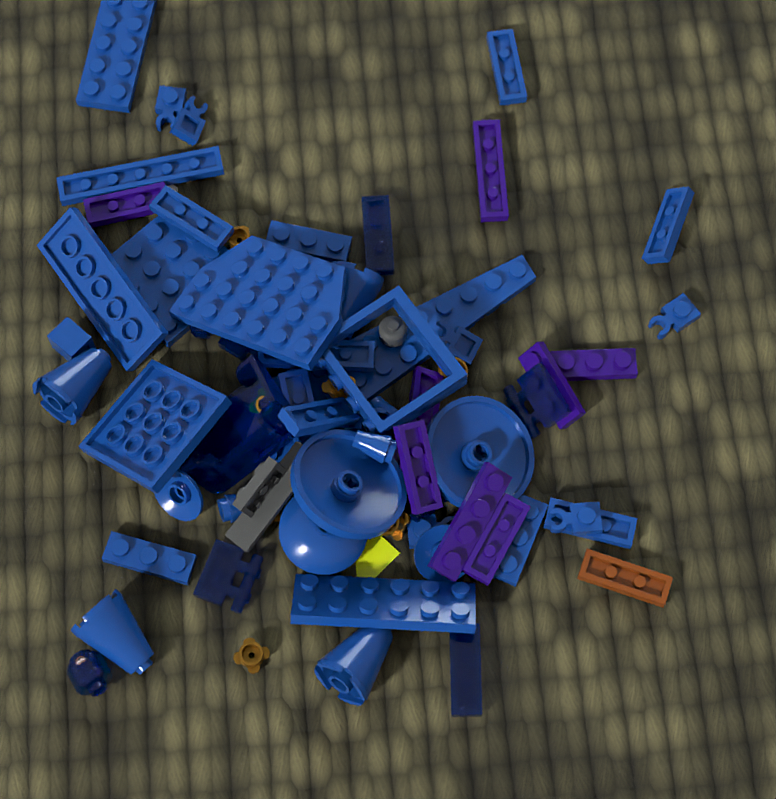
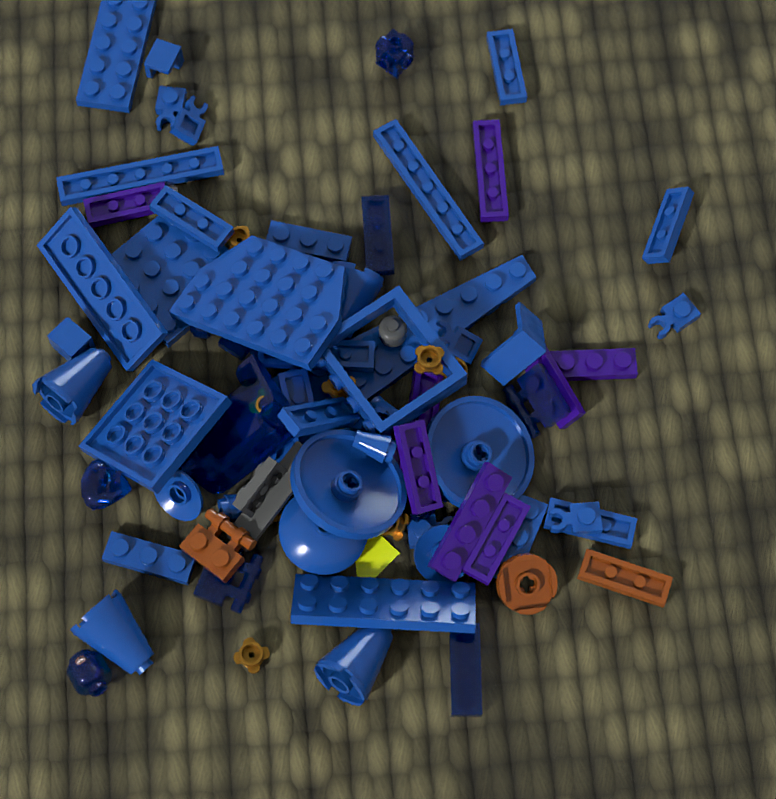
(103, 485): none -> clear blue piece
(163, 58): none -> blue panel
(213, 553): none -> dark orange plate
(394, 52): none -> clear blue brick
(428, 189): none -> blue plate
(432, 352): none -> pearl gold plate
(512, 573): none -> dark orange plate
(519, 350): none -> blue panel

